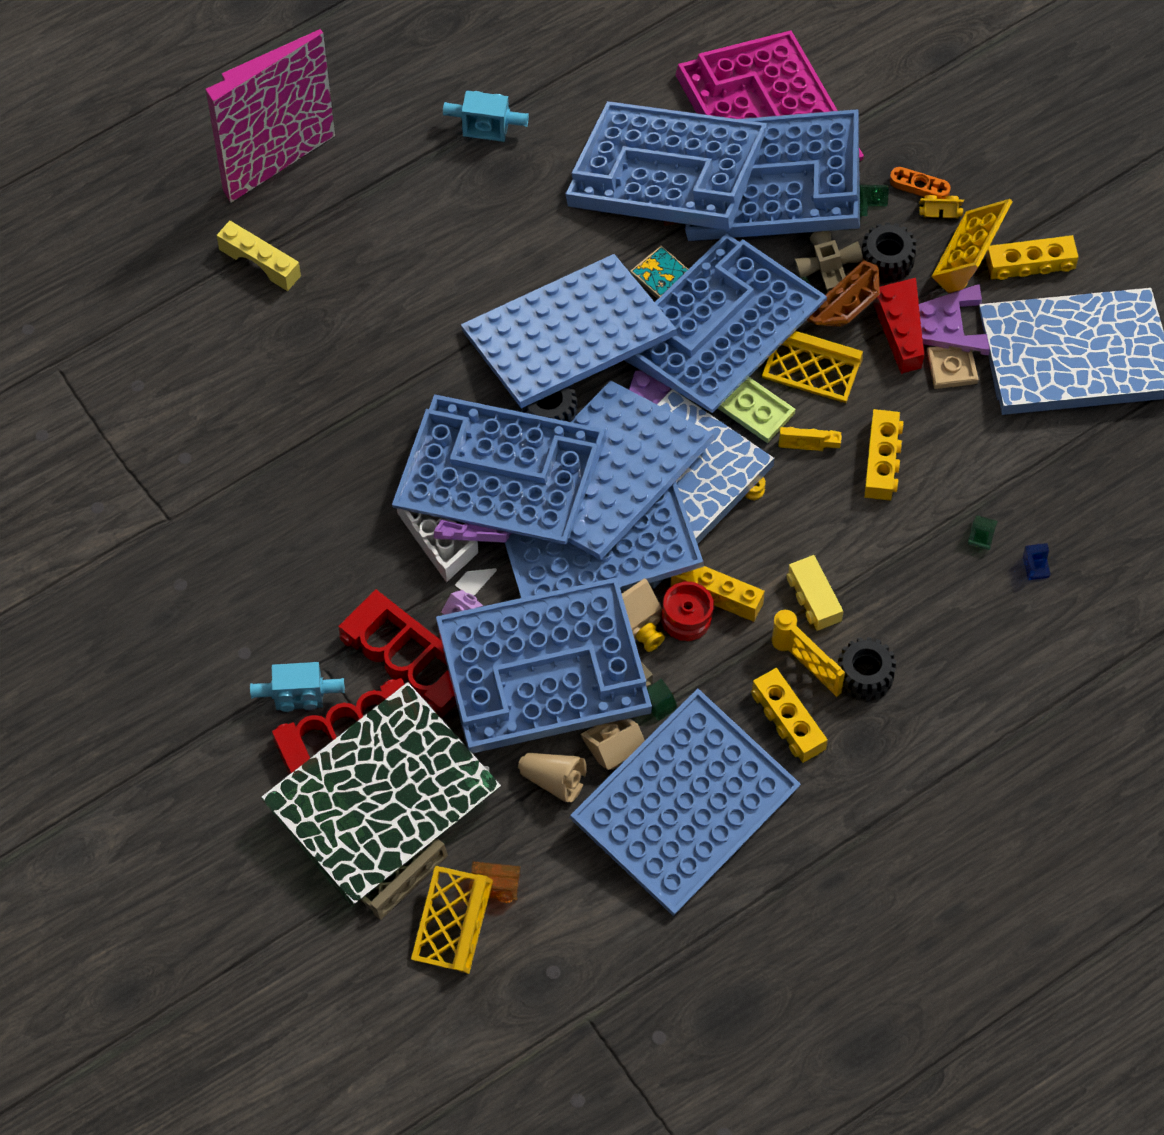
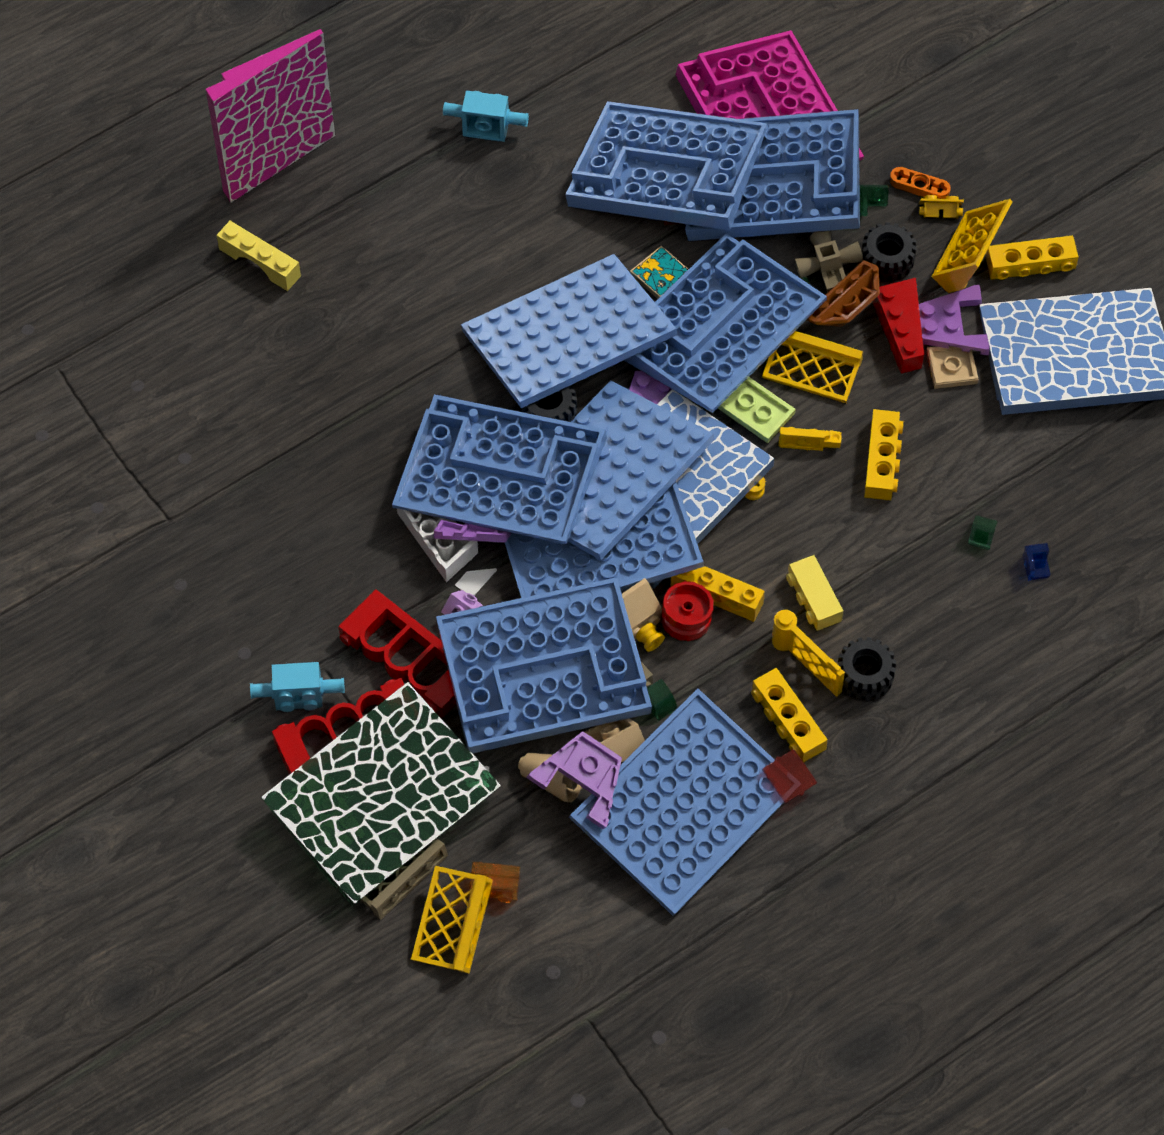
(589, 766): none -> medium lavender wing
(789, 776): none -> clear red piece

